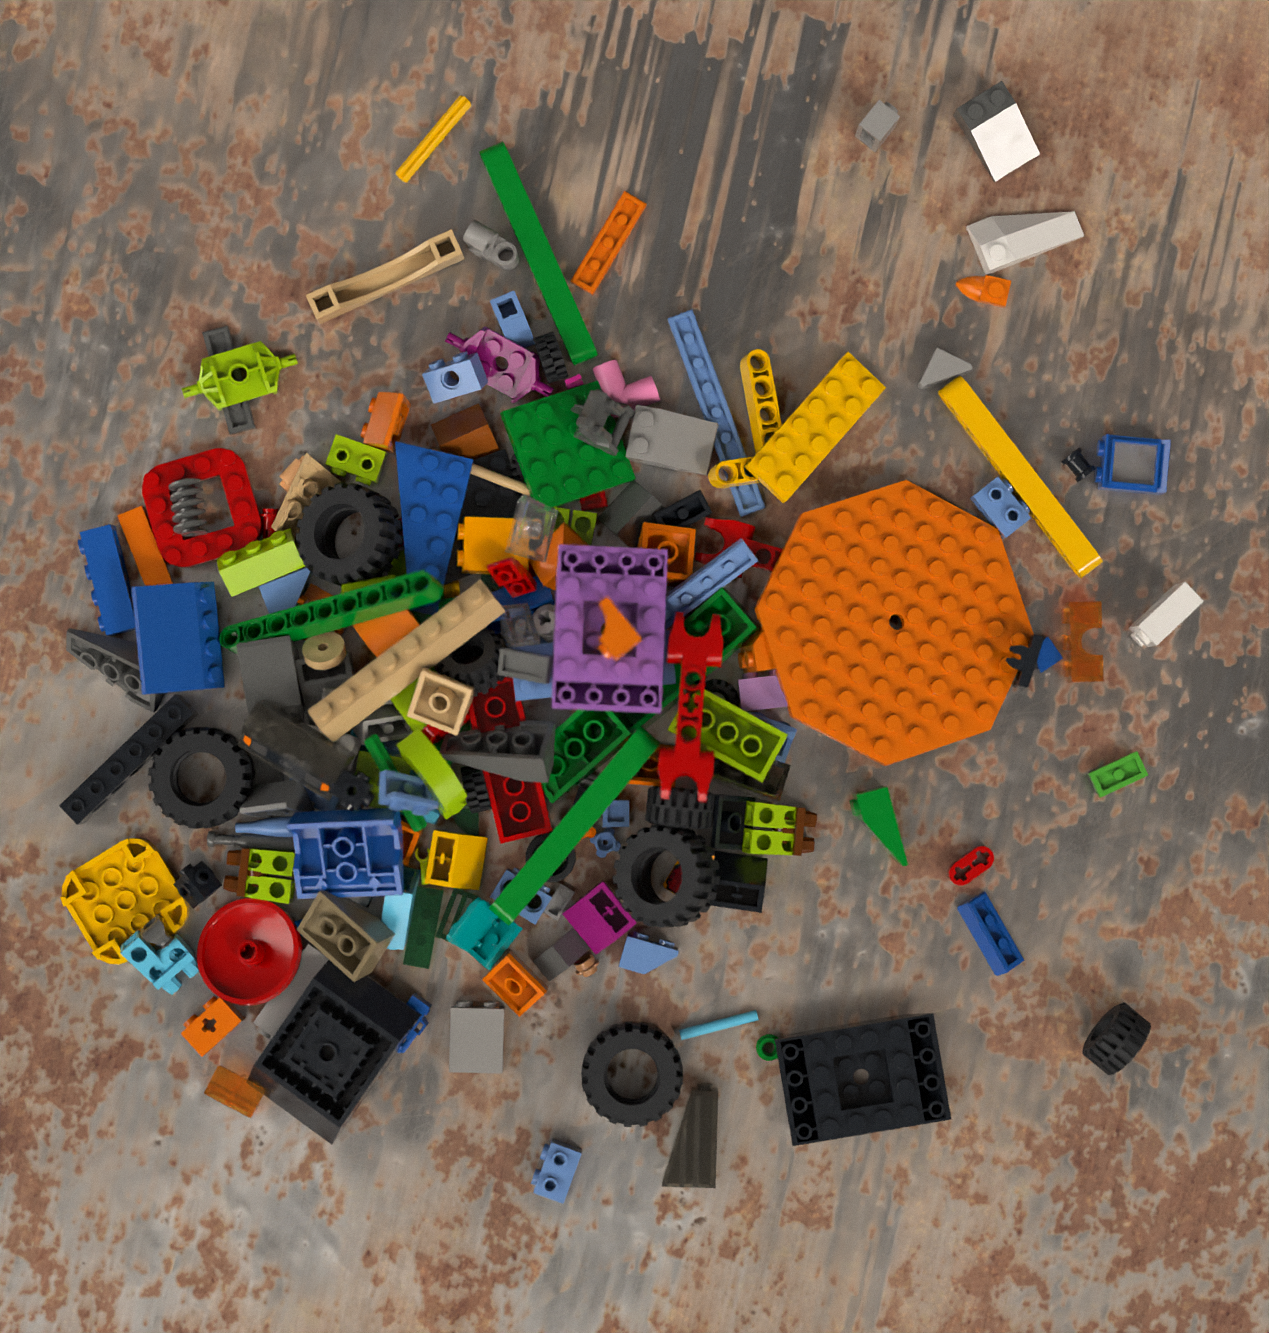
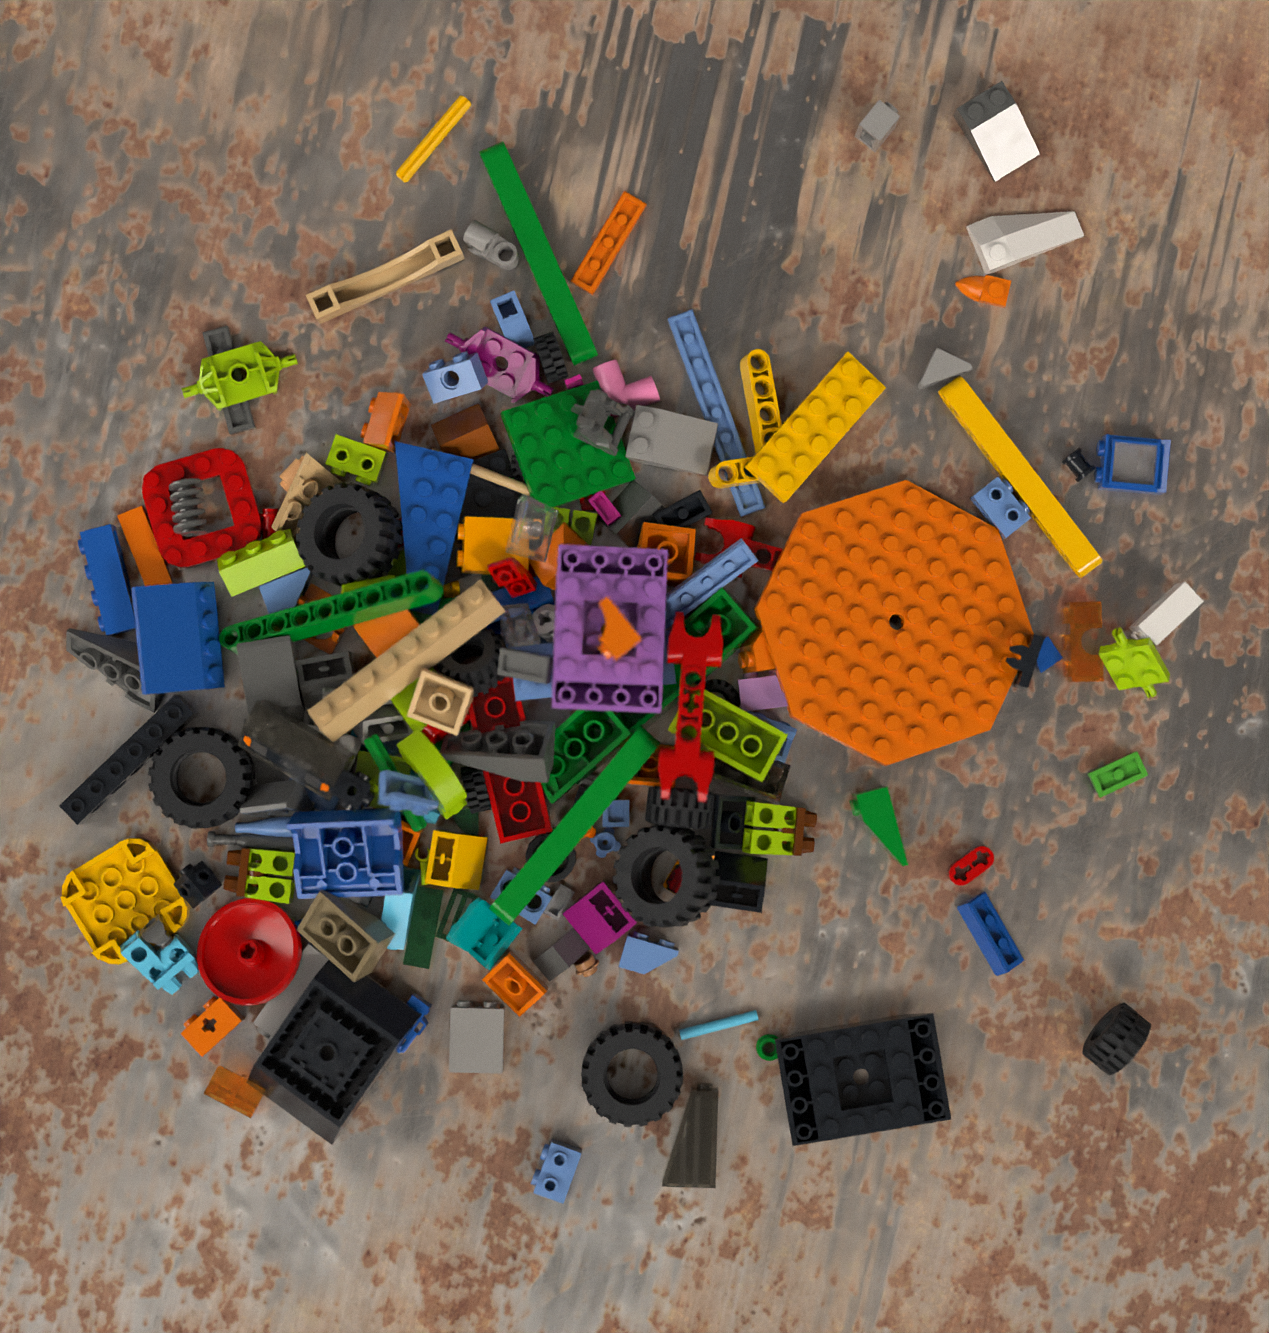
(324, 651): tan piece -> none
(604, 508): none -> dark pink piece
(1134, 663): none -> lime plate

